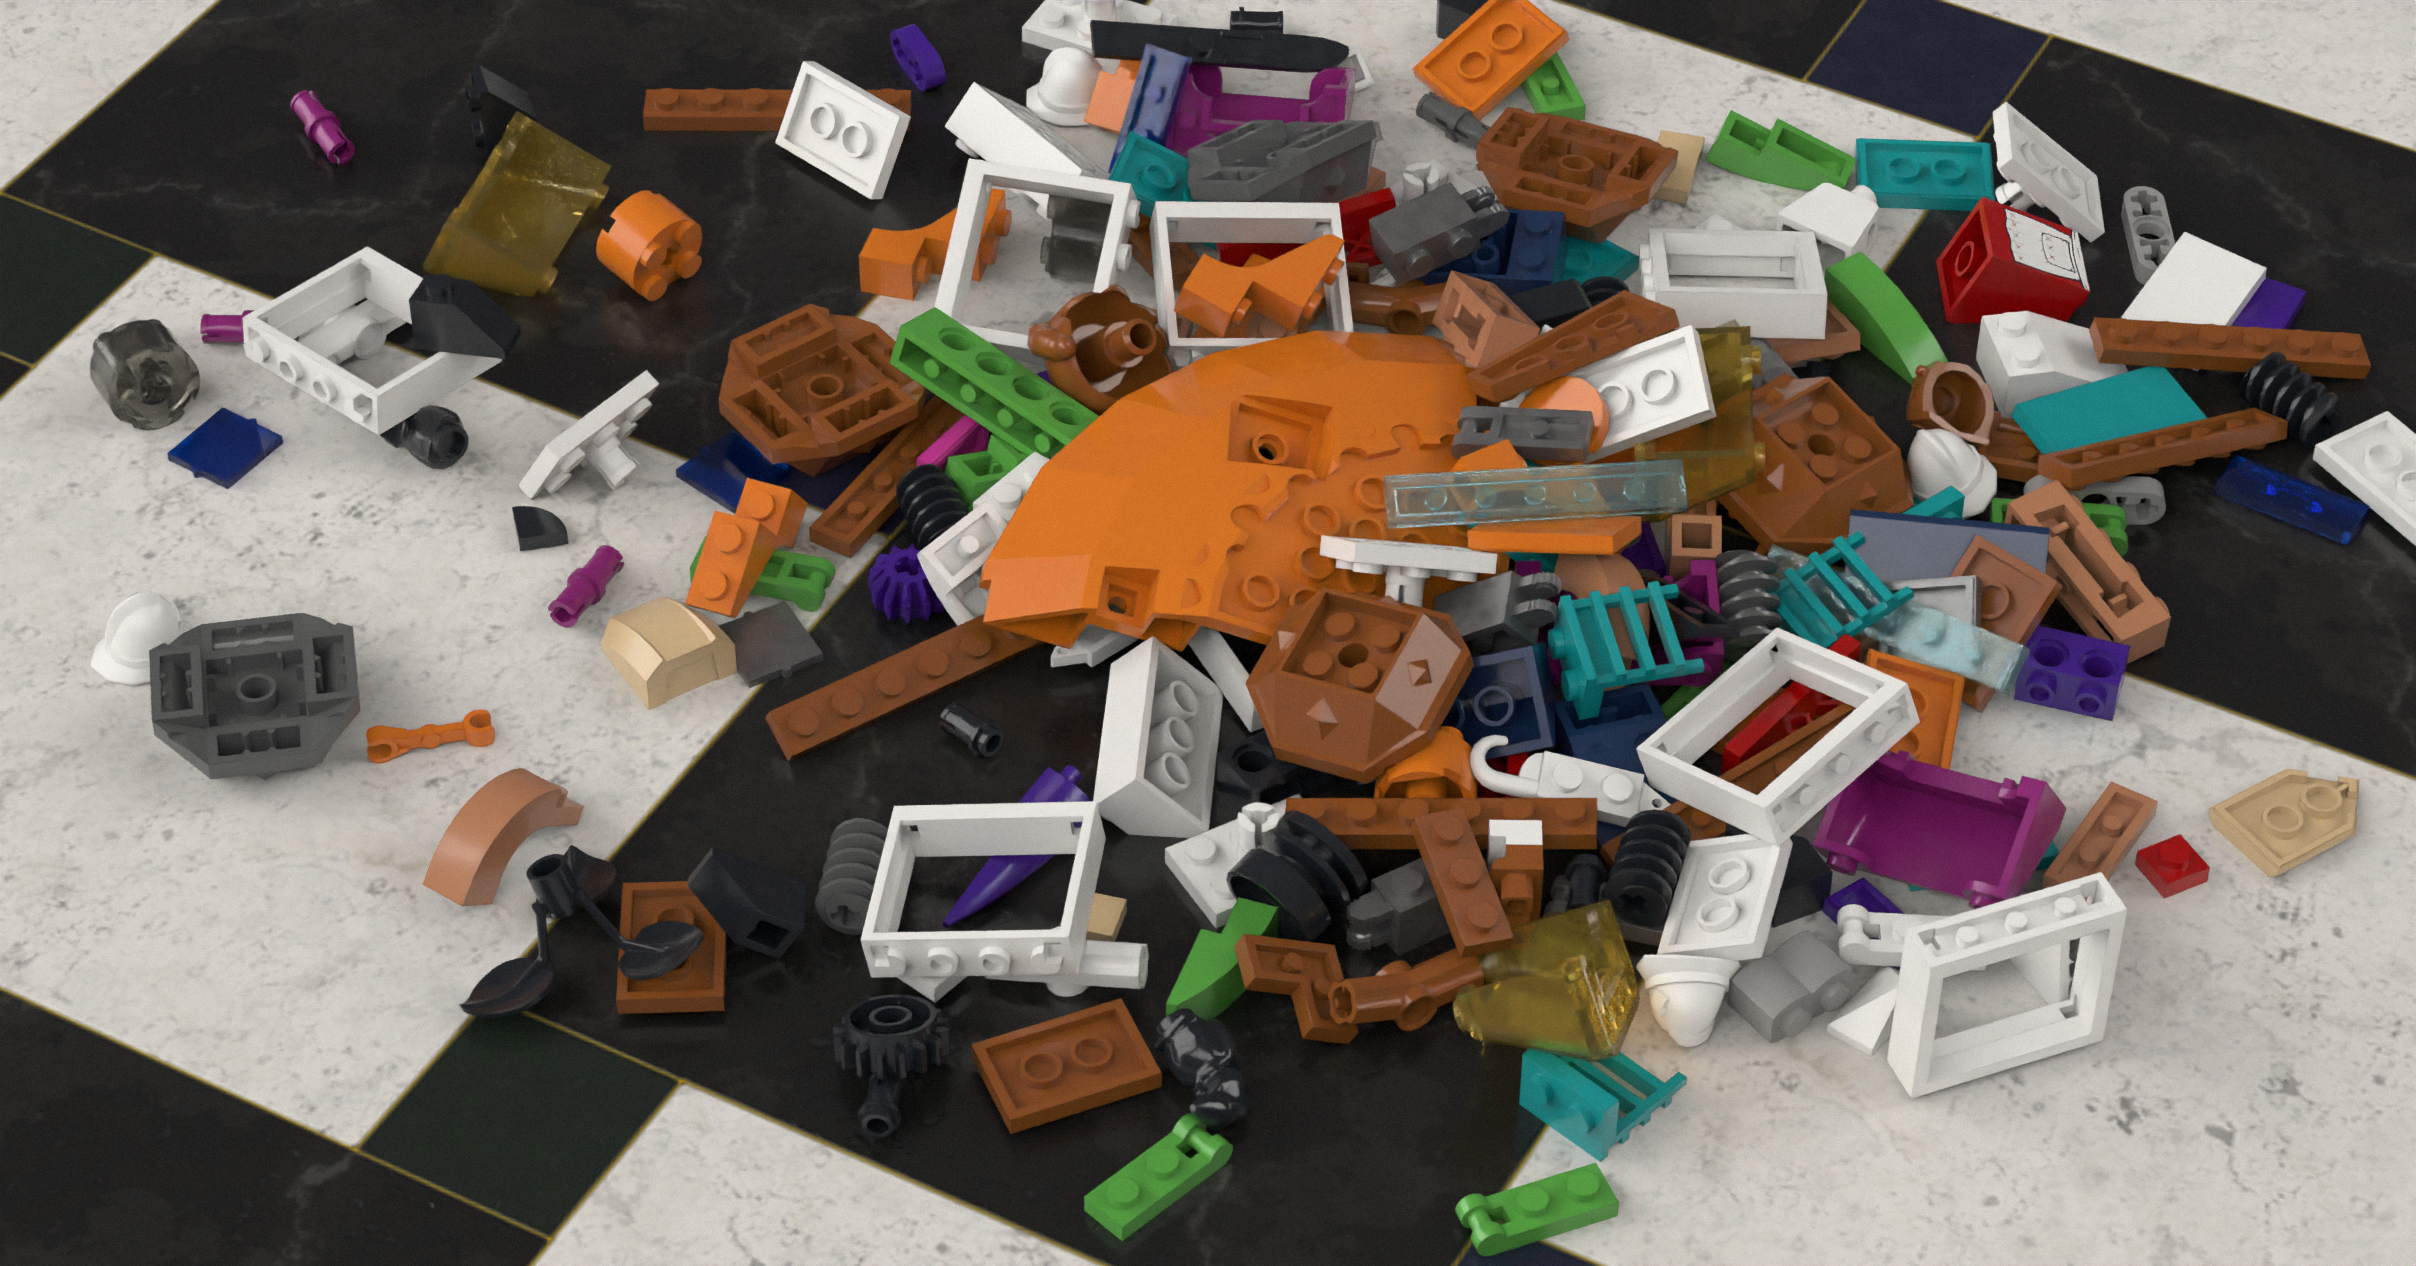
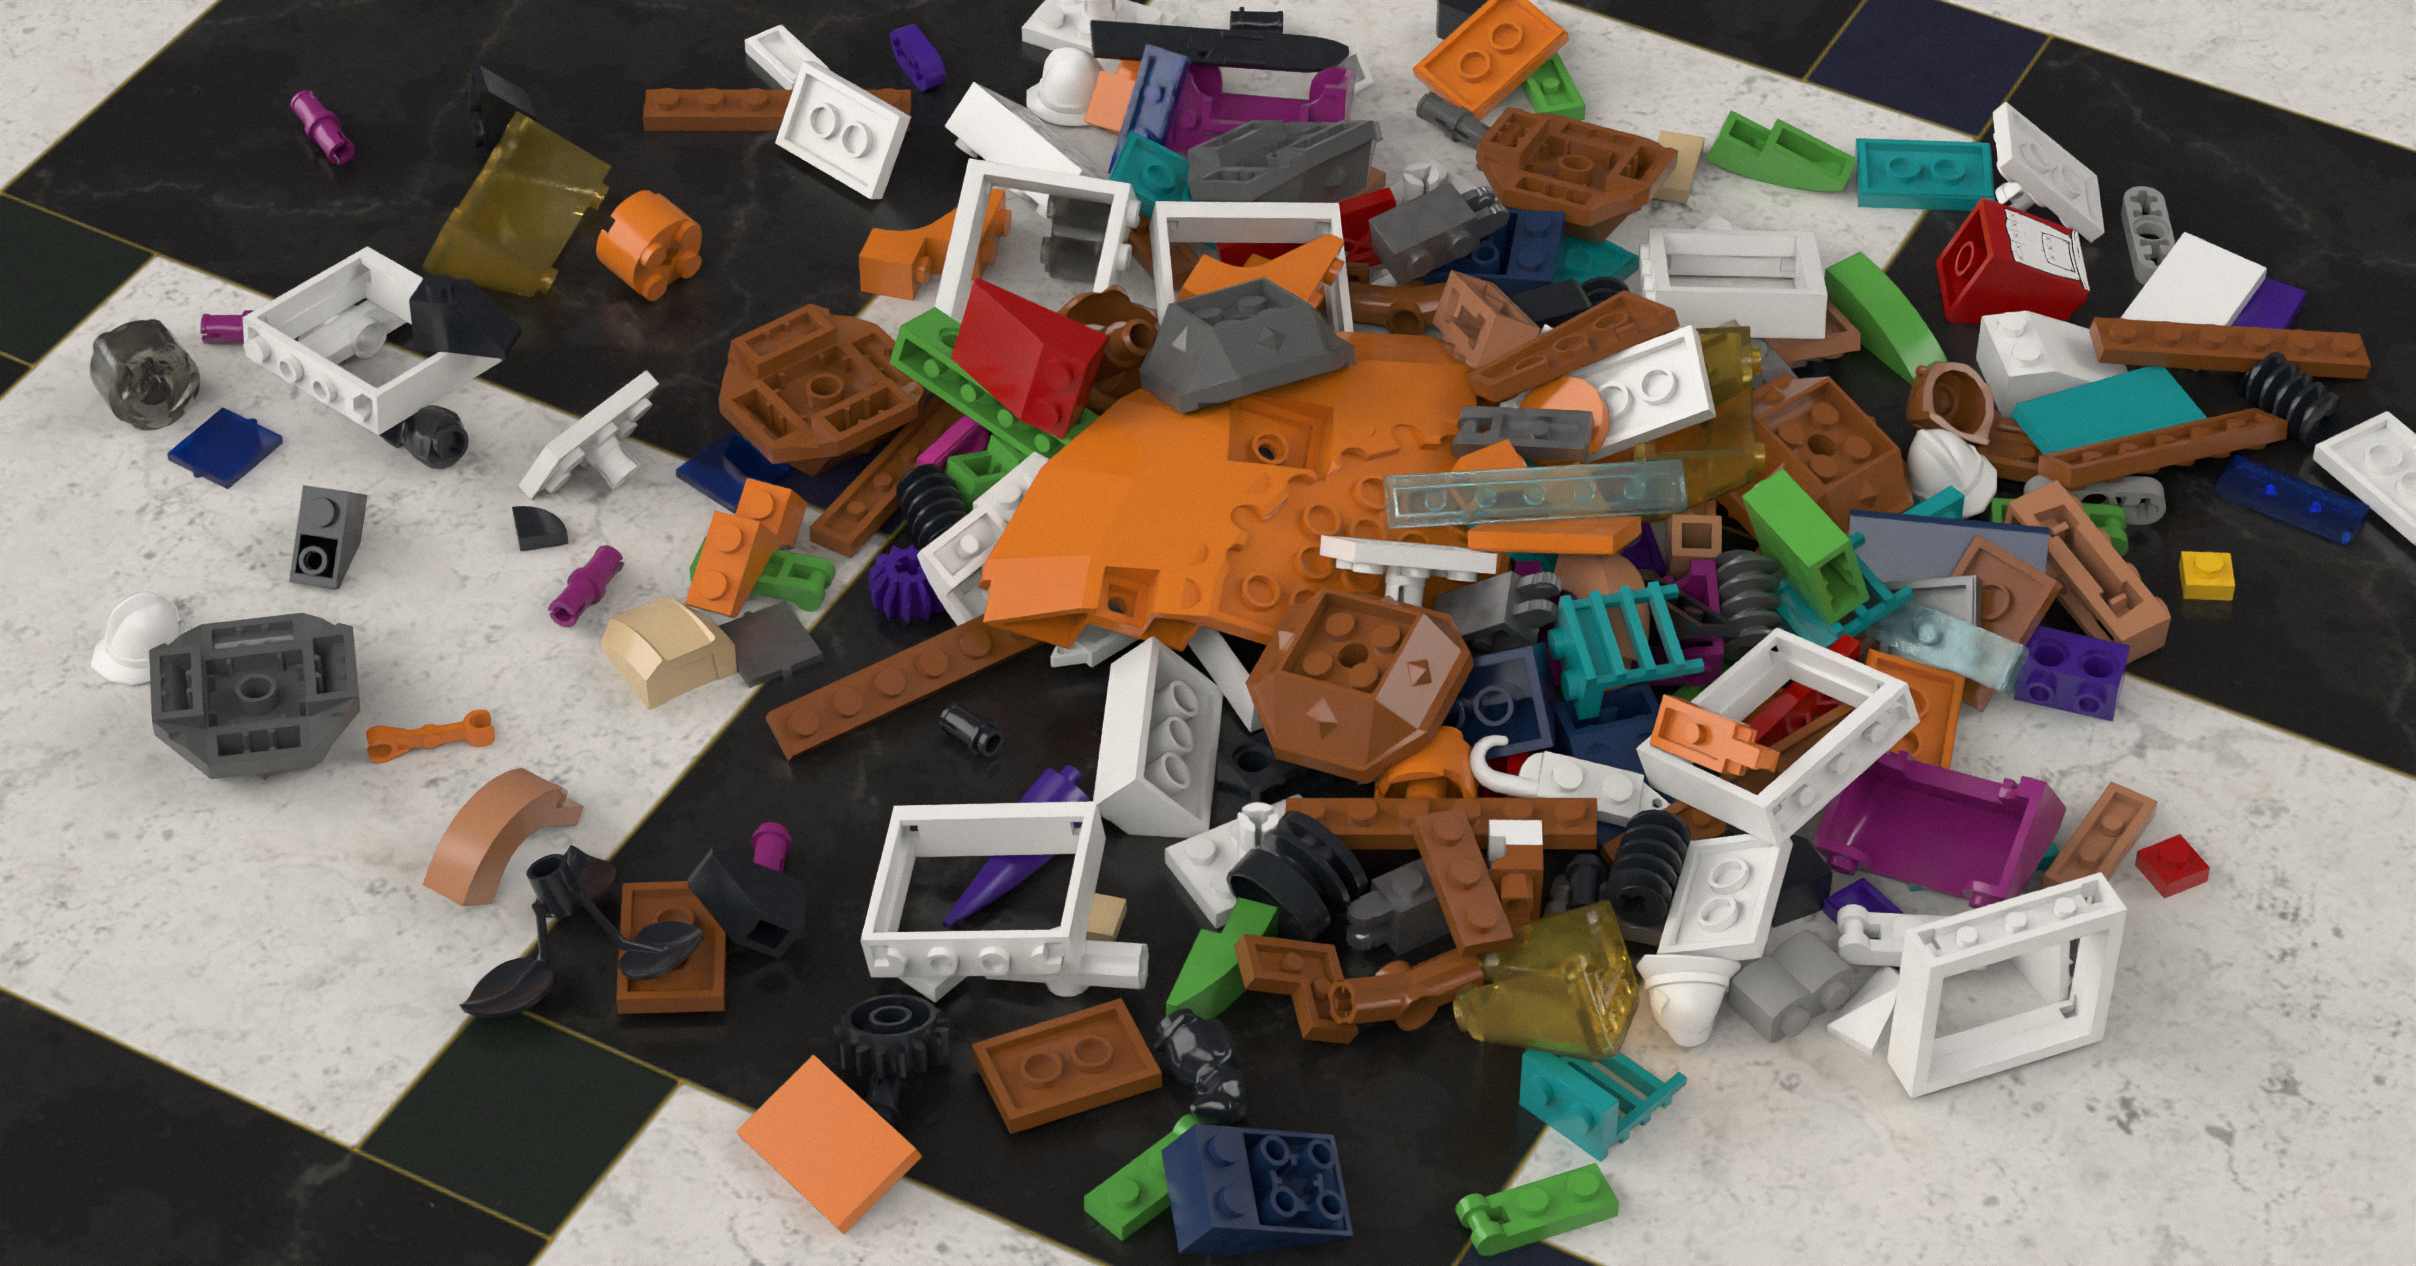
(326, 535): none -> slope
(771, 845): none -> magenta pin
(780, 54): none -> white tile
(828, 1144): none -> orange tile
(850, 874): dark grey piece -> none
(1028, 357): none -> red slope
(1238, 345): none -> dark grey piece
(1254, 1190): none -> dark blue slope
(1709, 738): none -> orange hinge
(1807, 545): none -> bright green brick
(1839, 218): white torso -> none
(2206, 576): none -> yellow plate
(2288, 819): tan tile -> none

